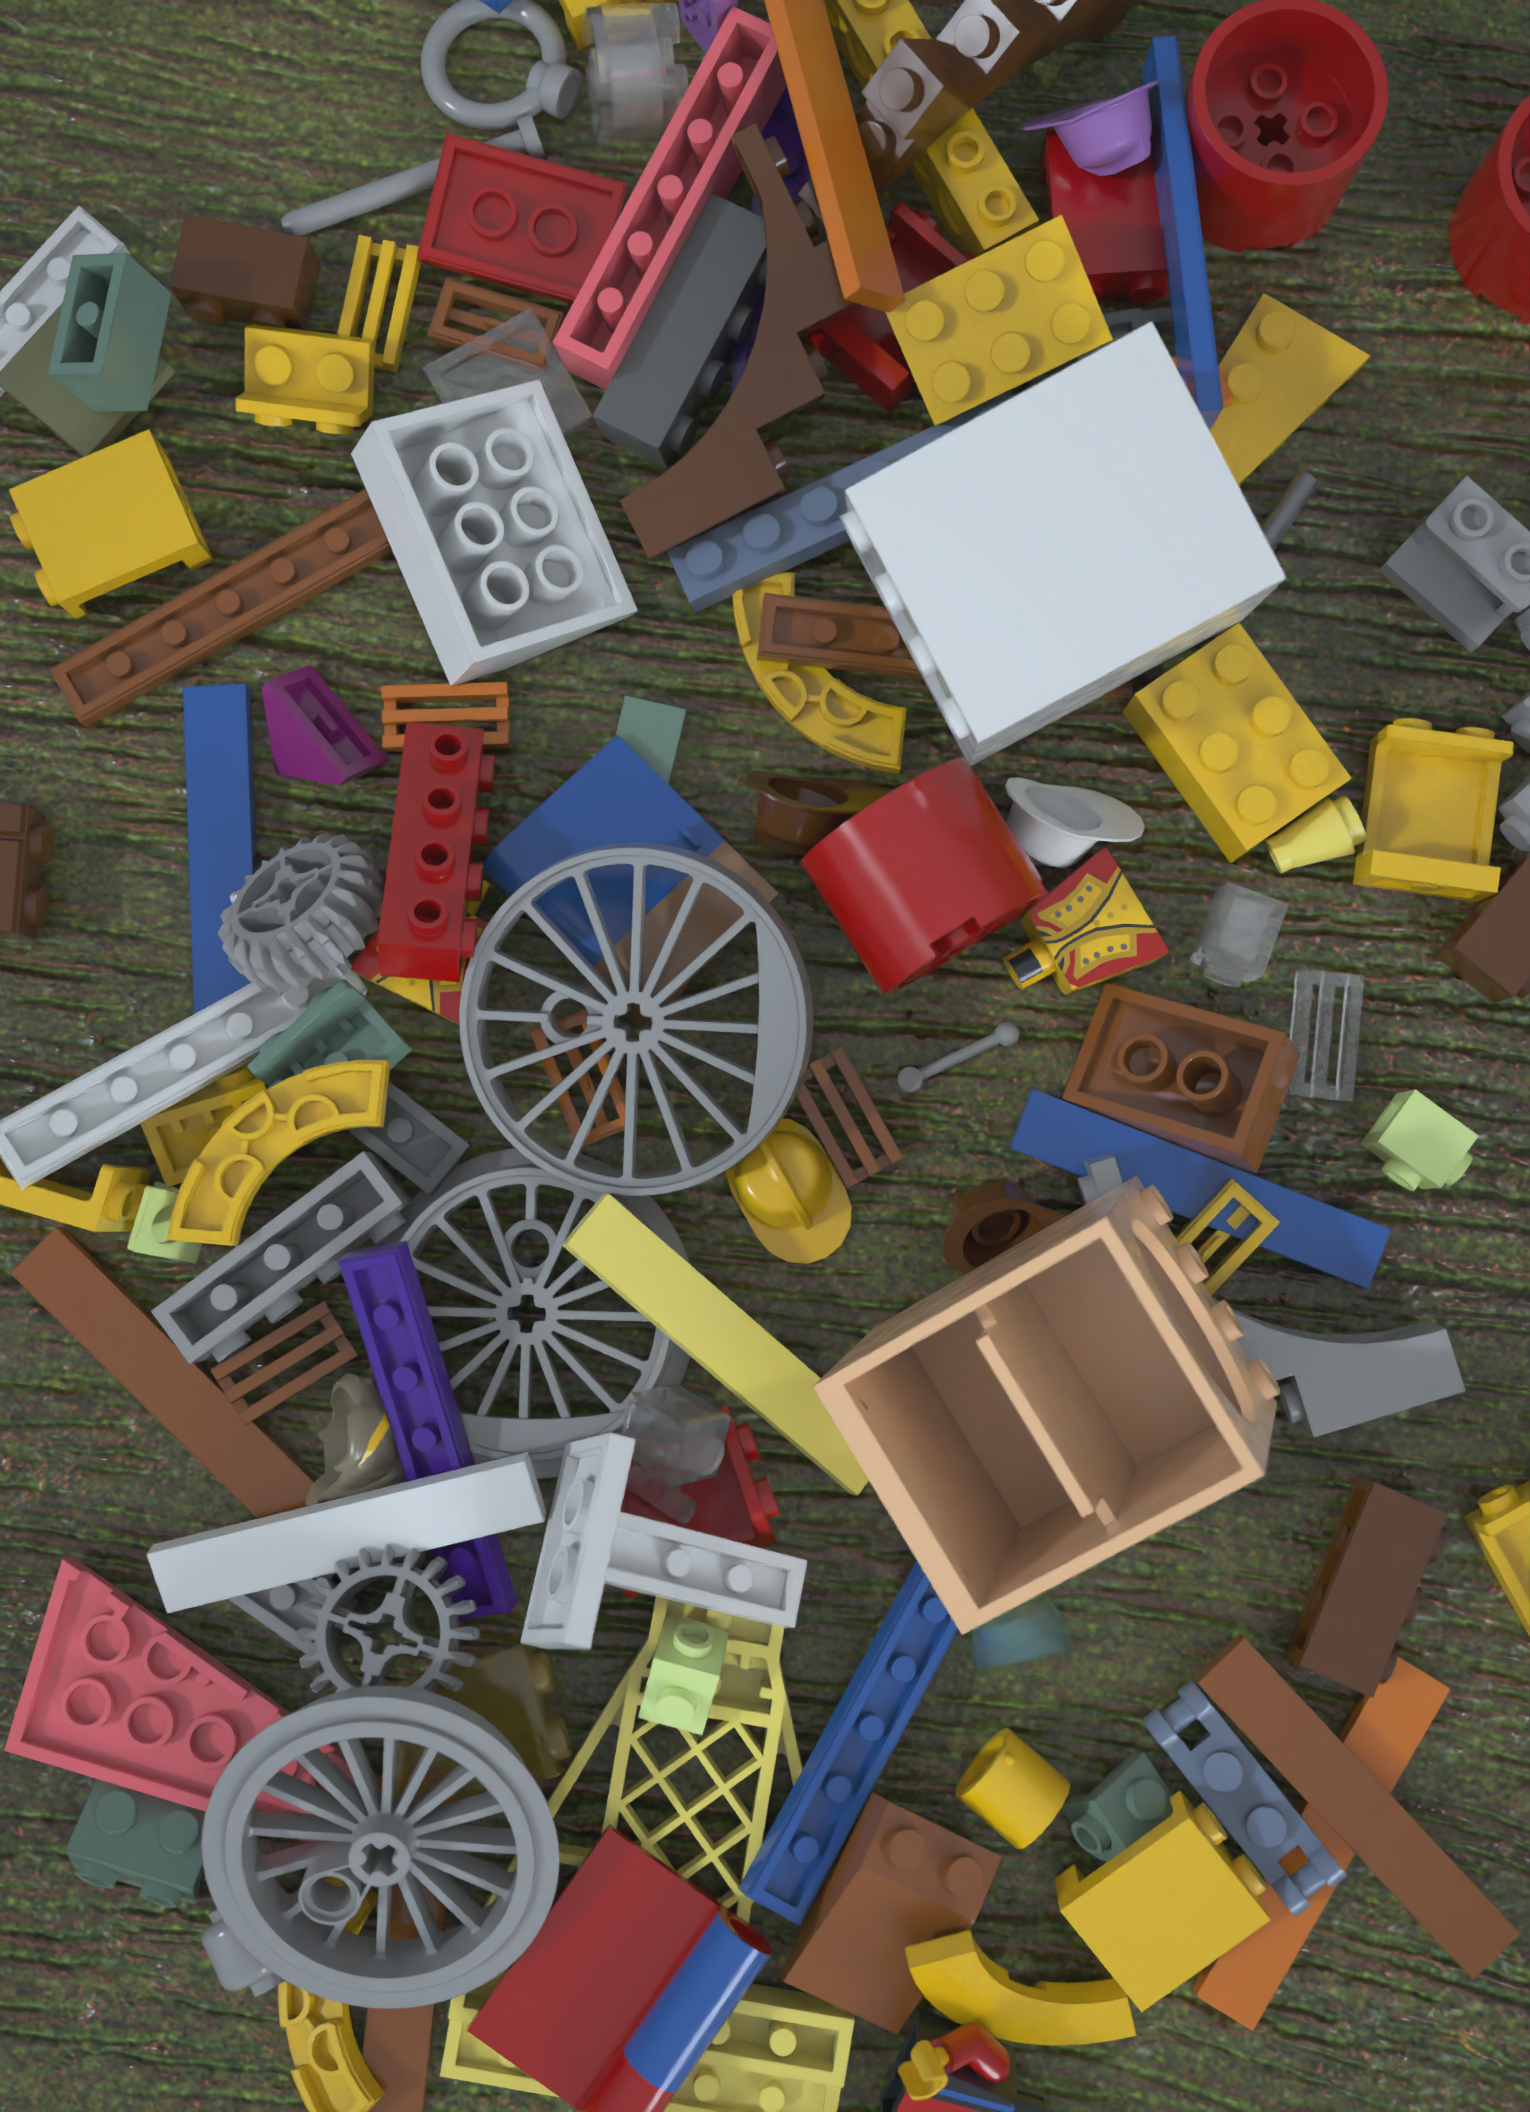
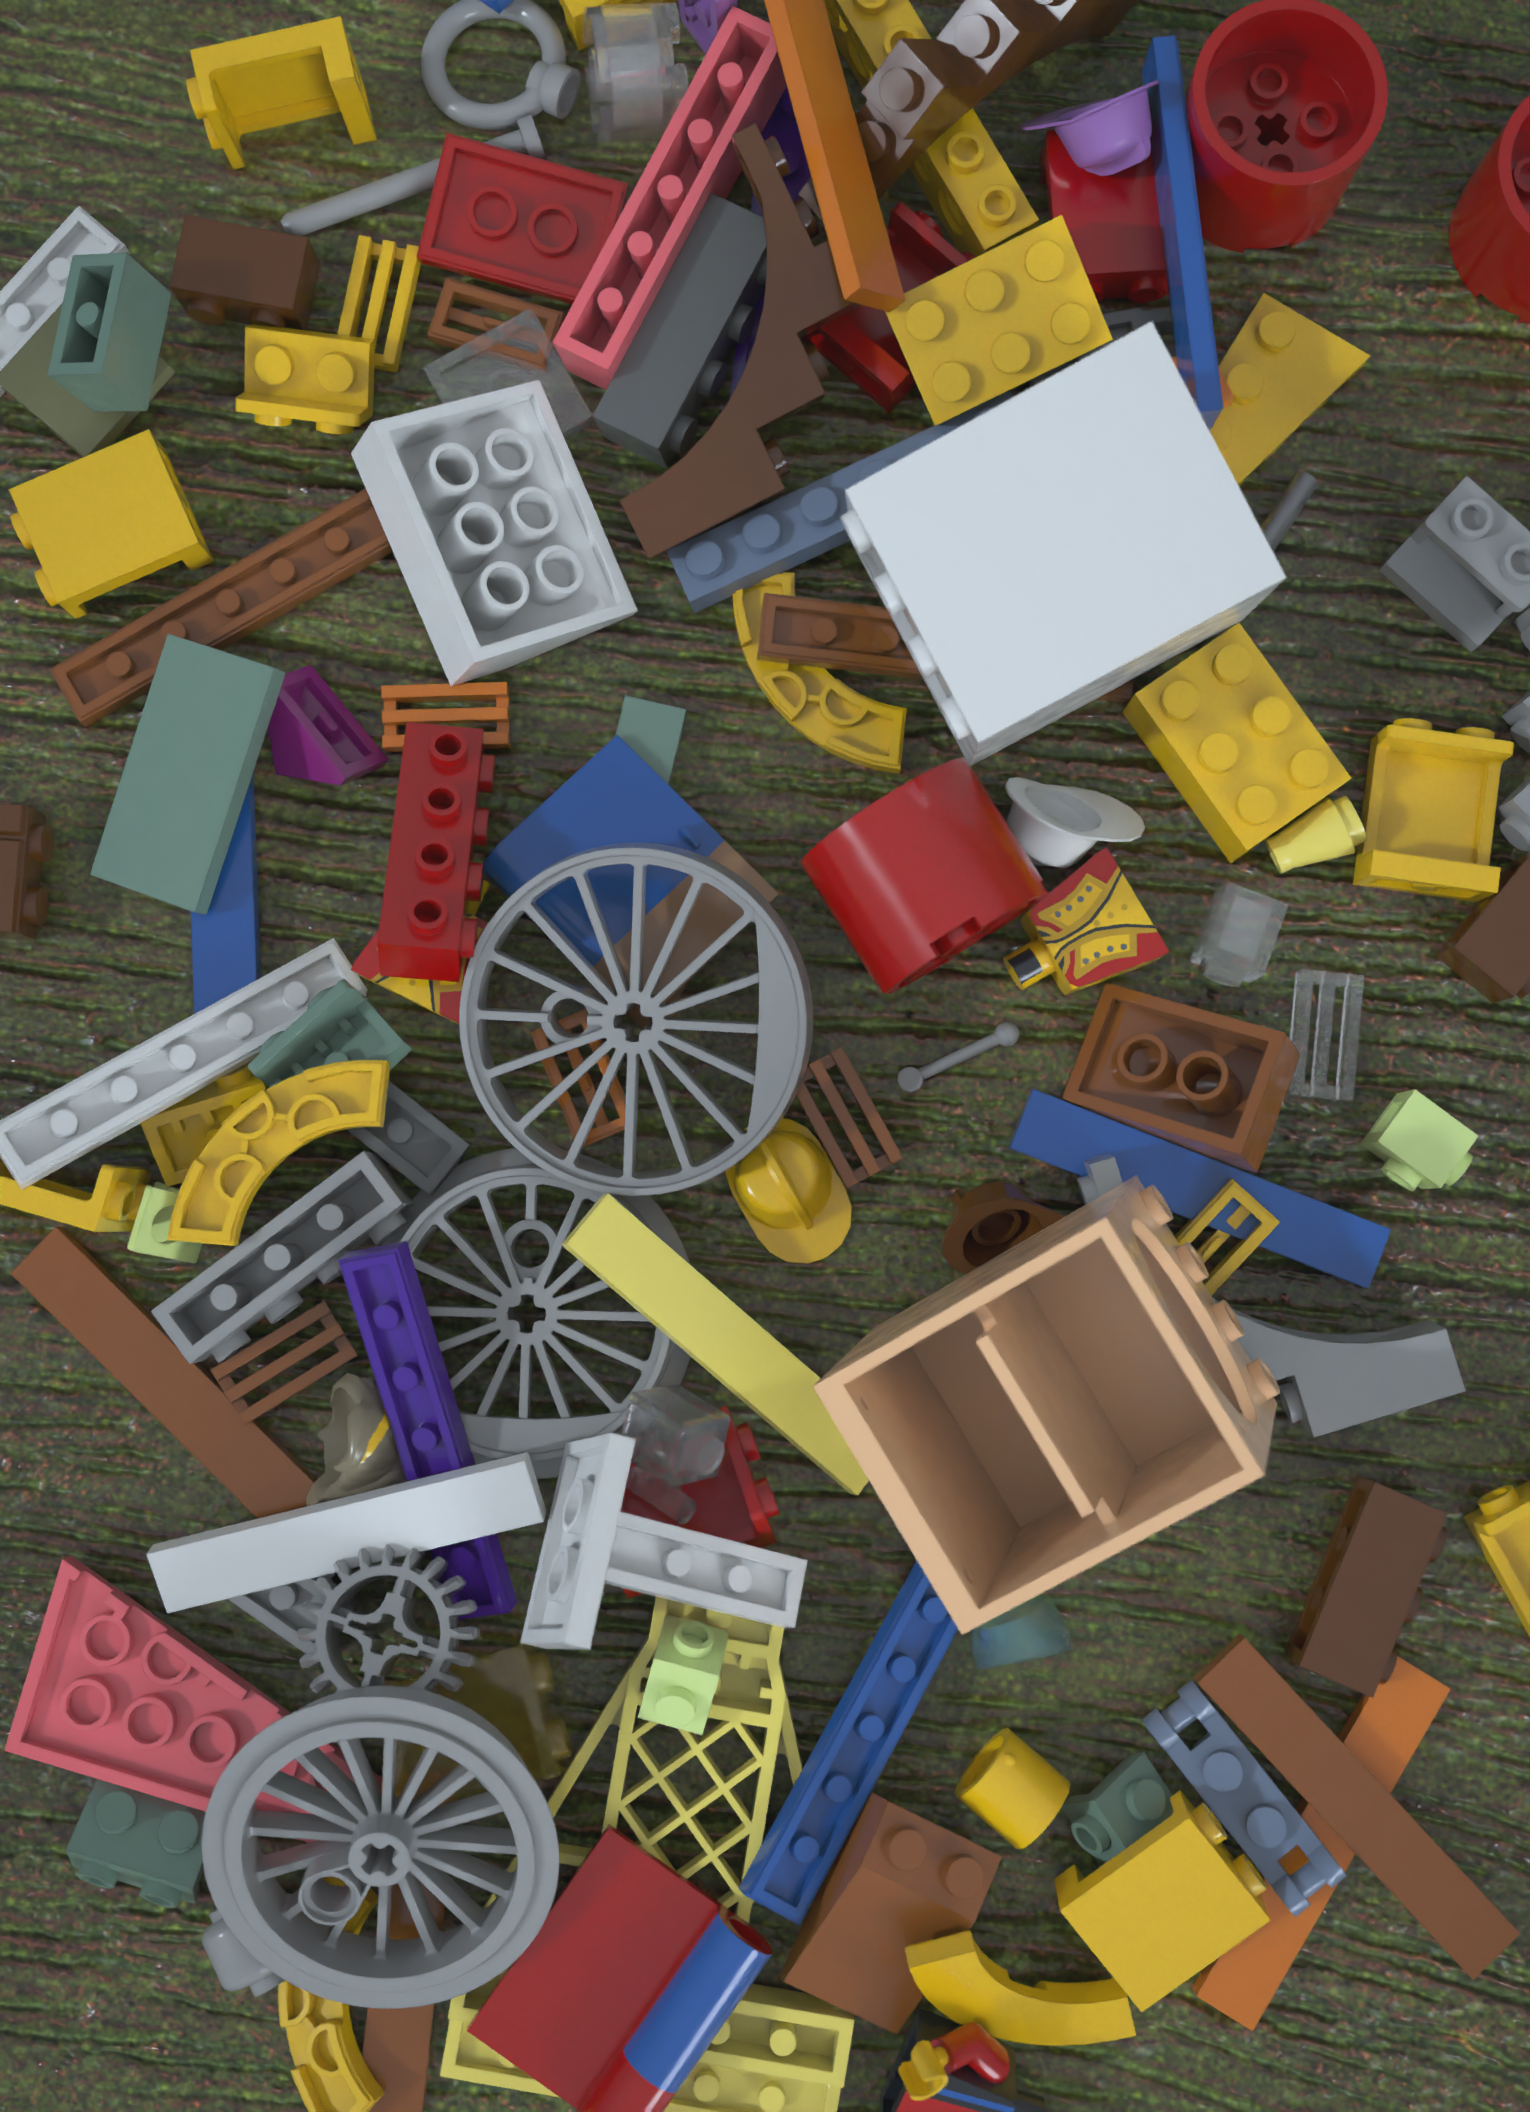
(187, 774): none -> sand green tile
(278, 82): none -> yellow panel
(303, 912): light grey gear -> none
(804, 810): reddish brown piece -> none

